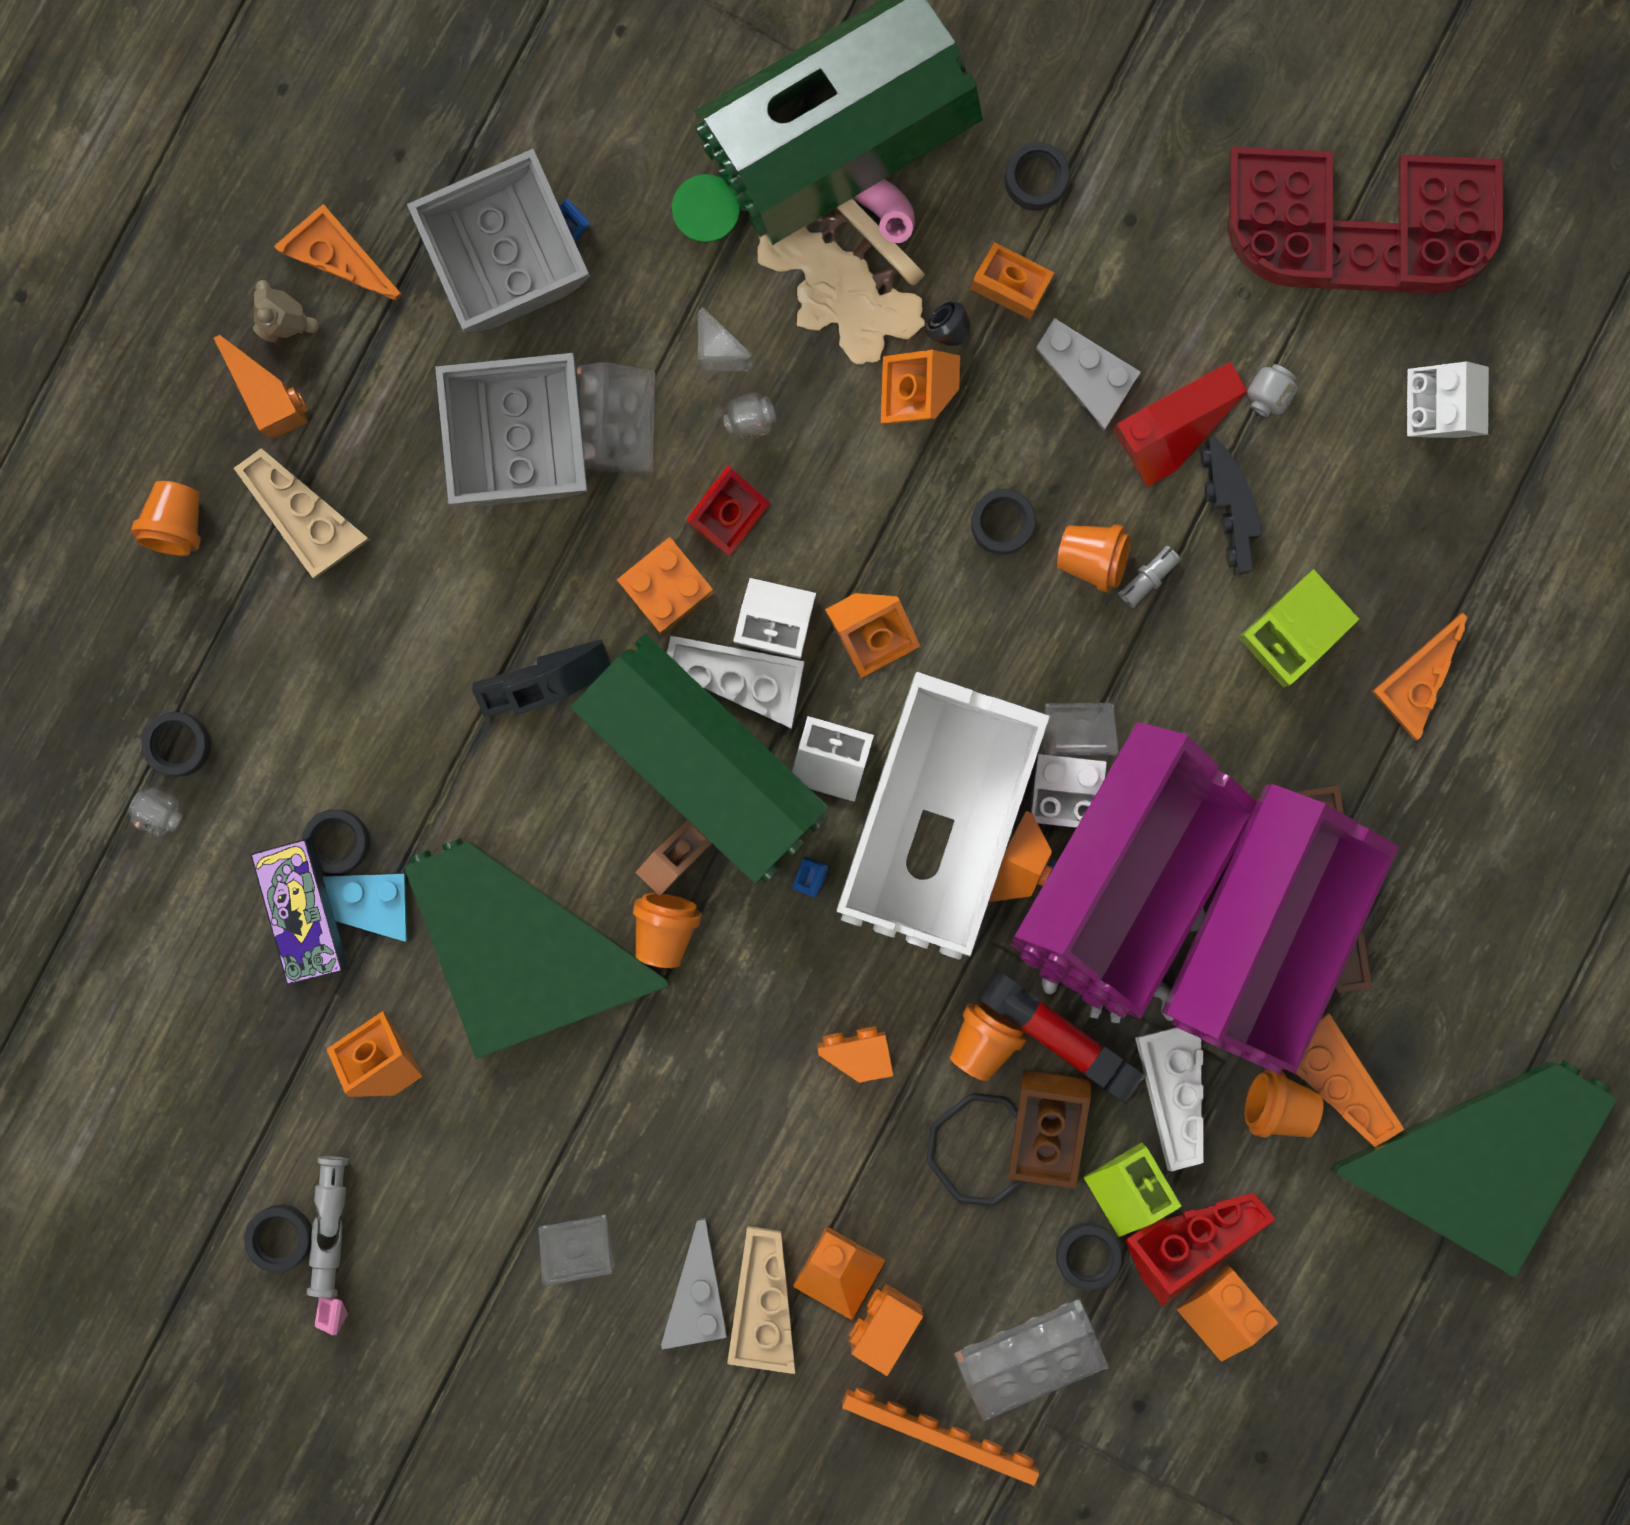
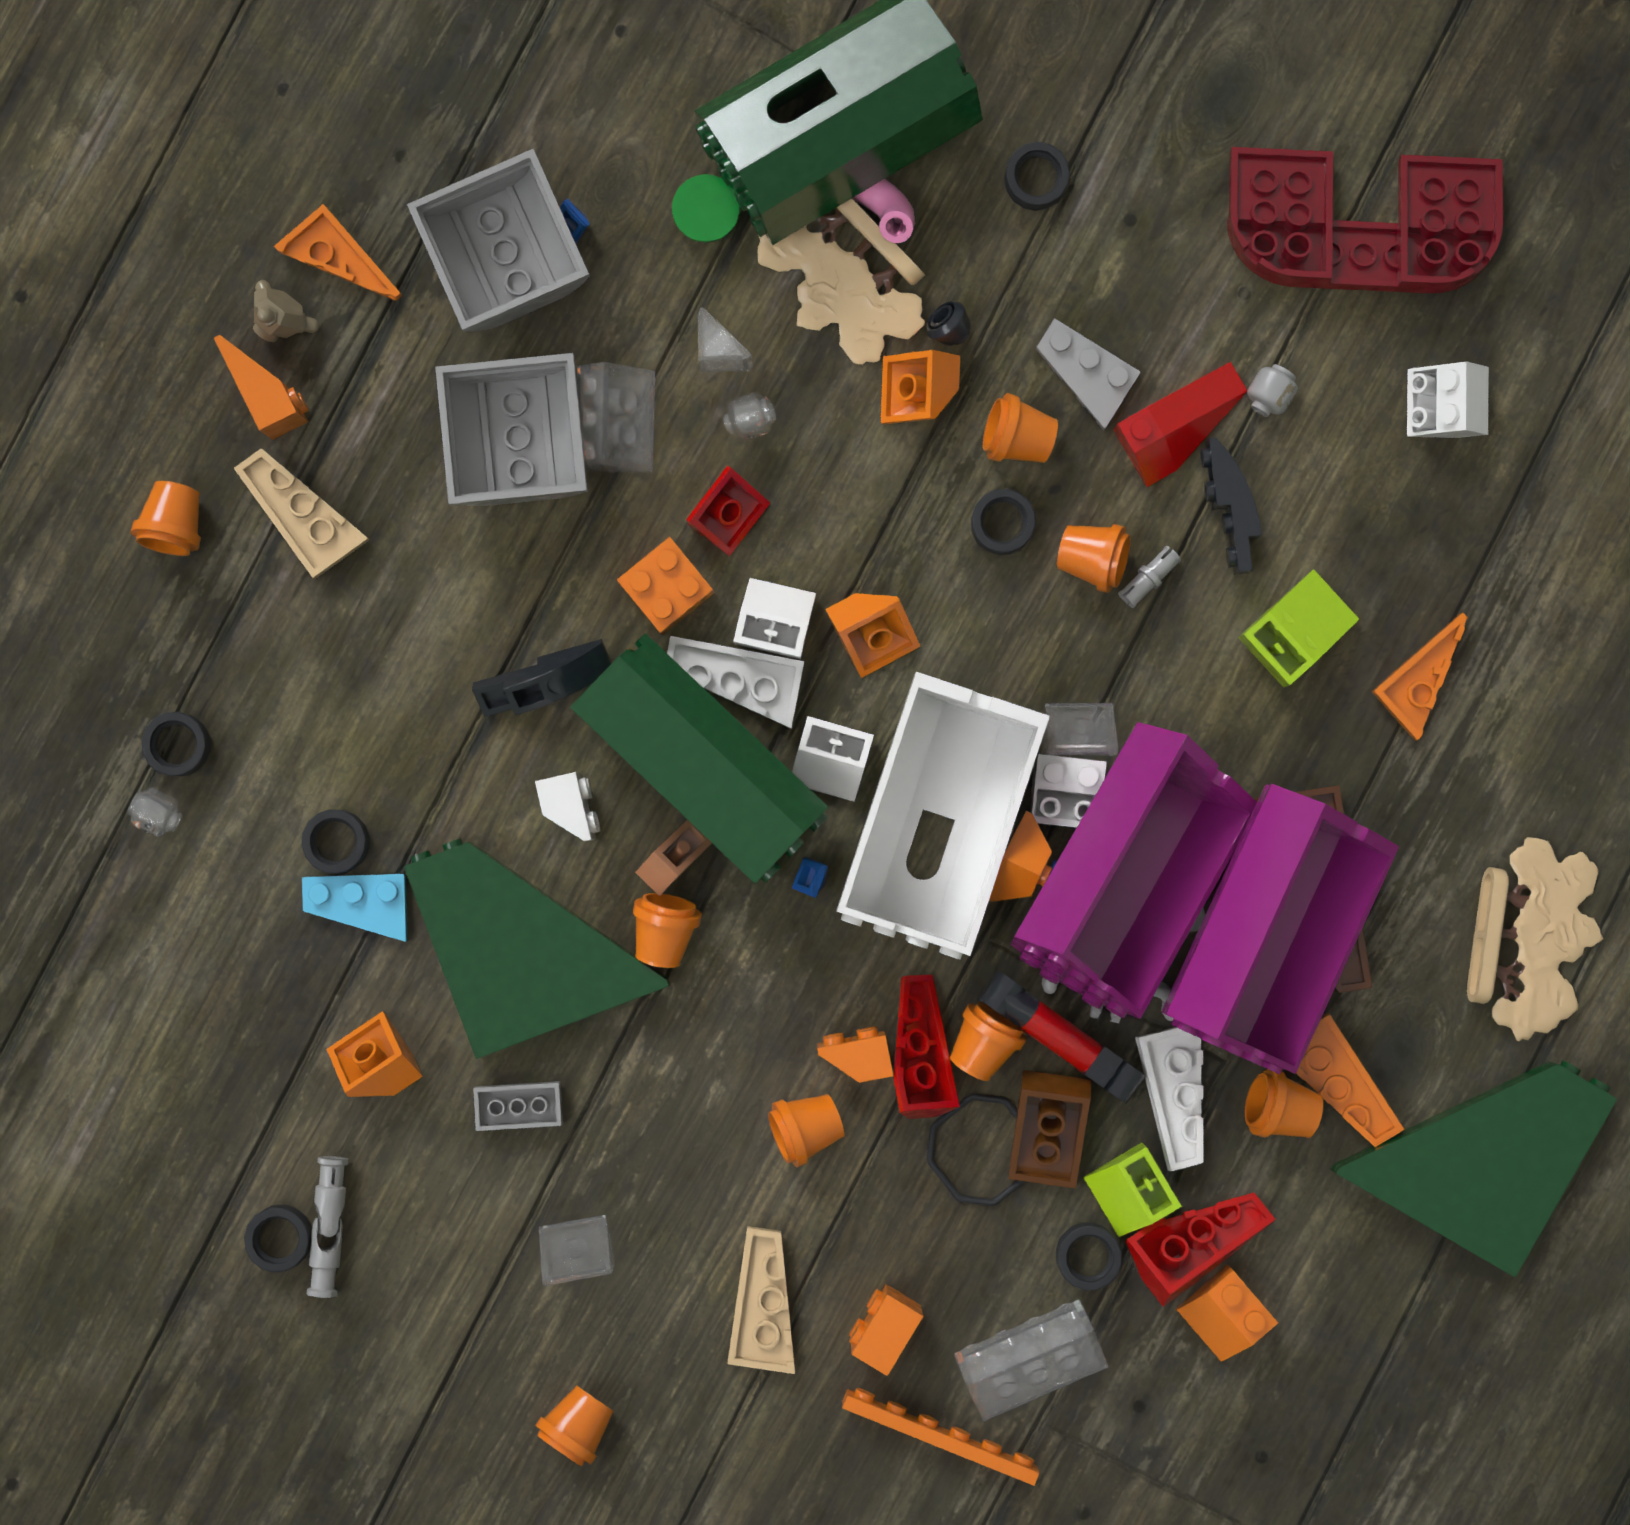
(299, 911): tile -> none
(330, 1315): bright pink slope -> none
(518, 1106): none -> light grey piece
(565, 803): none -> white slope
(576, 1426): none -> orange piece
(697, 1303): light grey wing -> none
(805, 1127): none -> orange piece
(839, 1273): orange slope -> none
(922, 1059): none -> red wedge
(1011, 280): orange slope -> none
(1018, 431): none -> orange piece
(1546, 933): none -> tan plant

